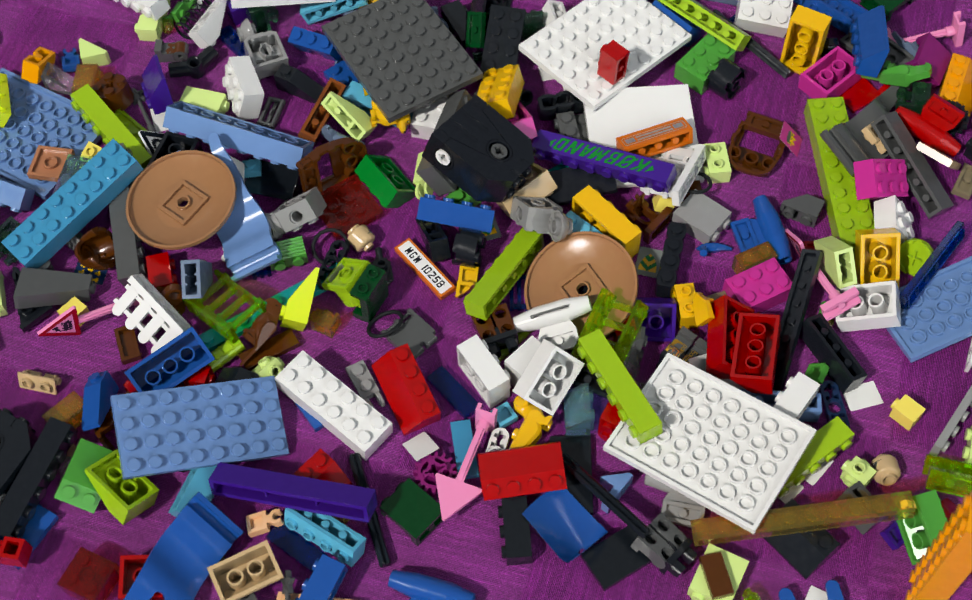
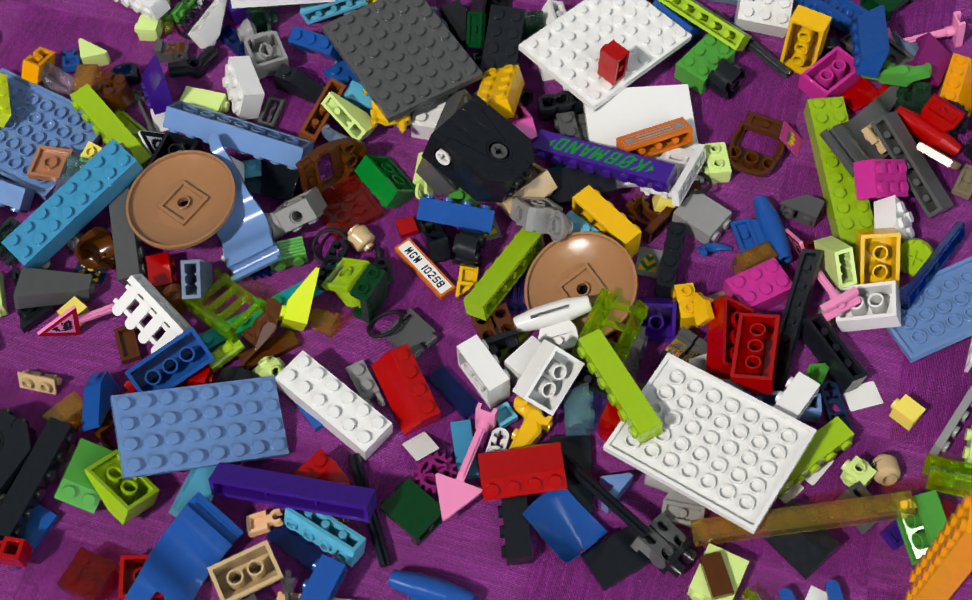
(130, 71): none -> rock
(406, 226): none -> red tile

